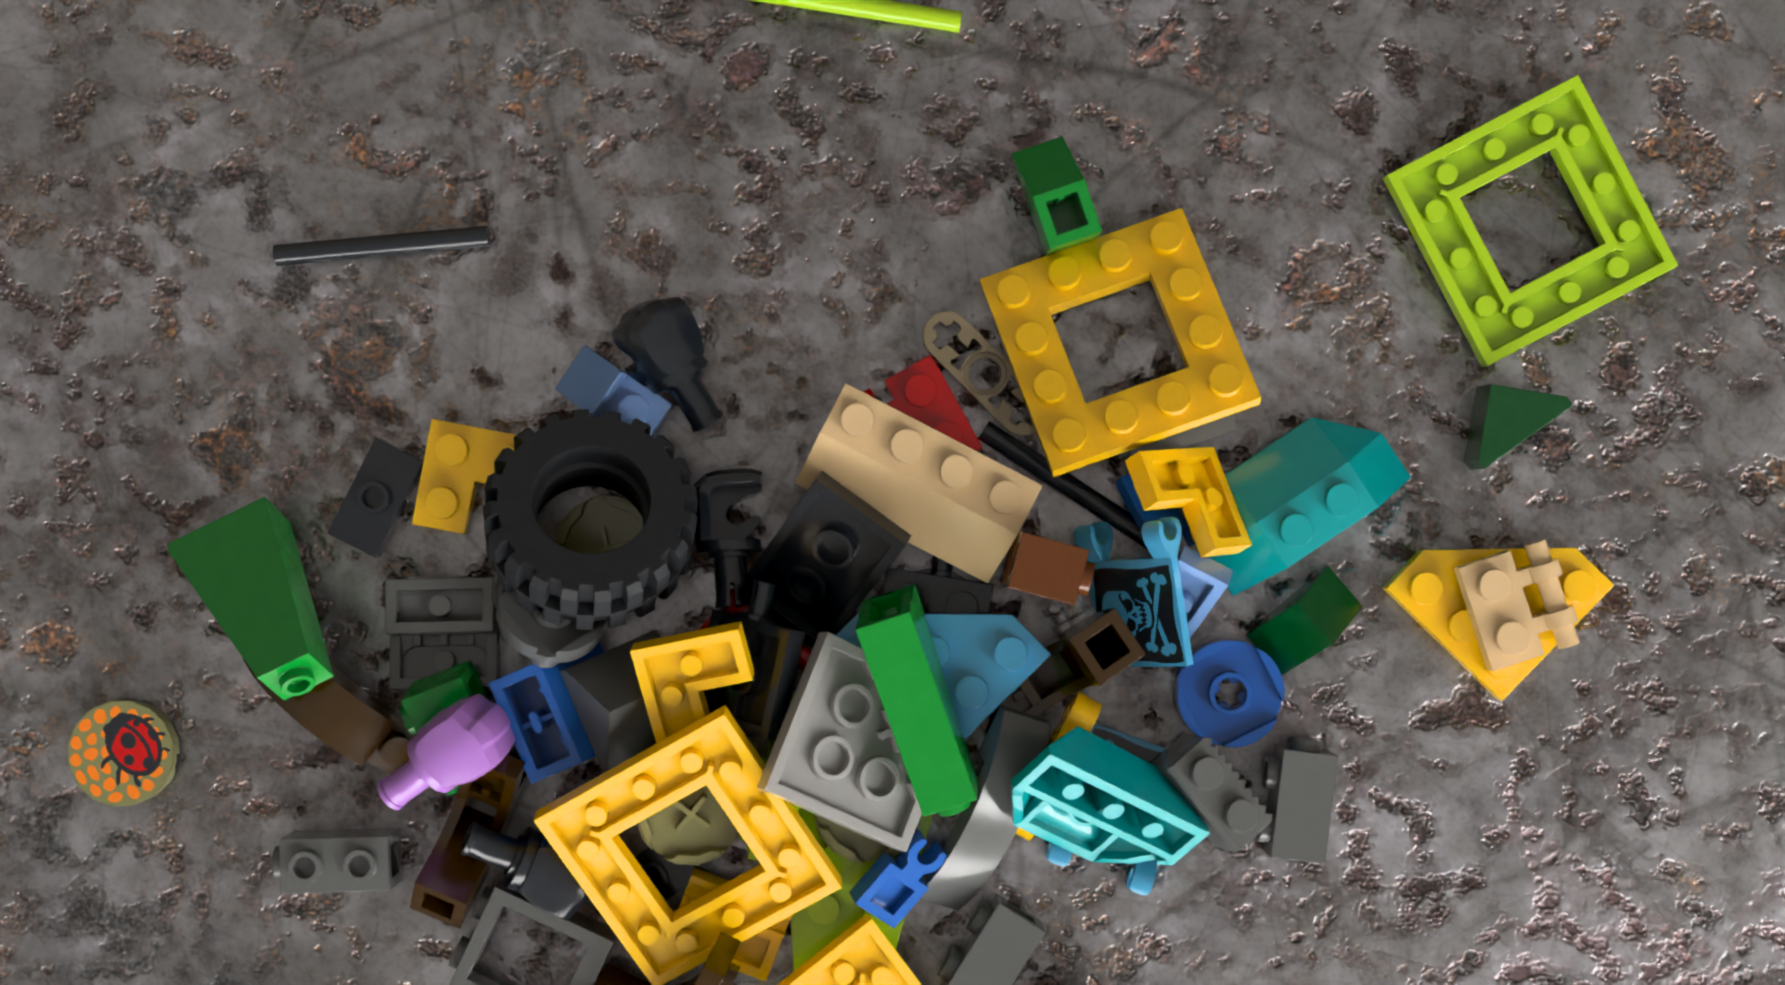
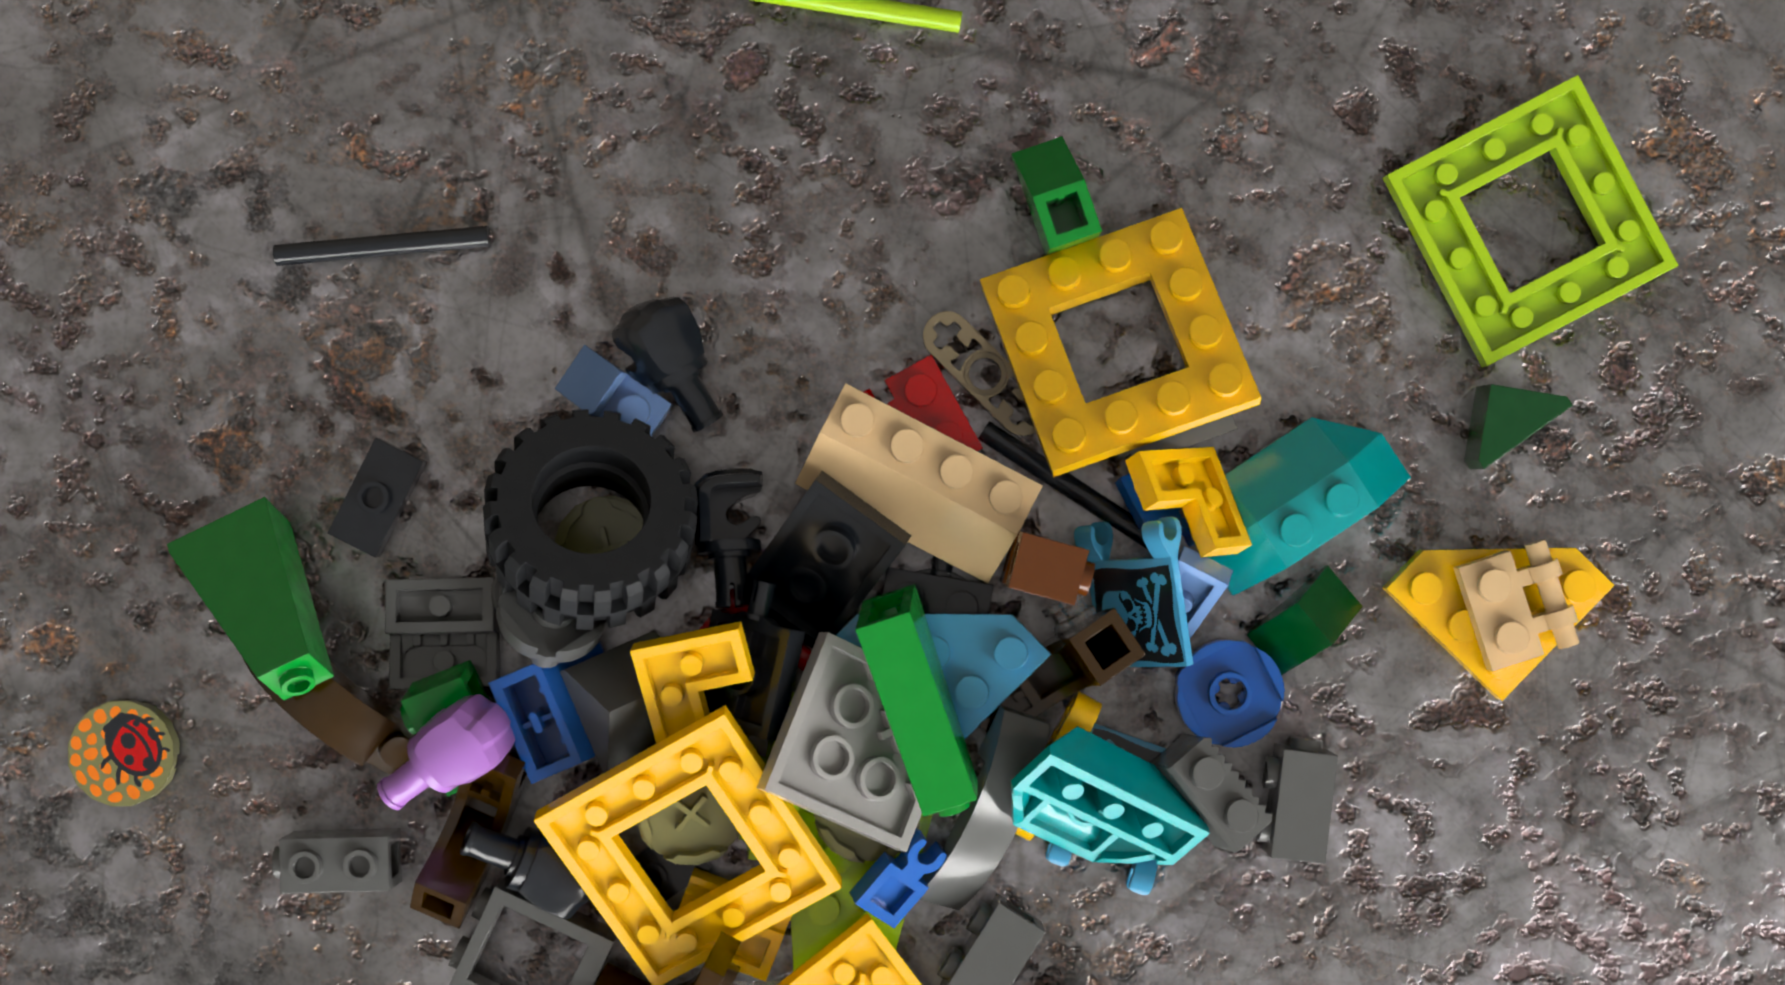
(452, 467): yellow plate -> none

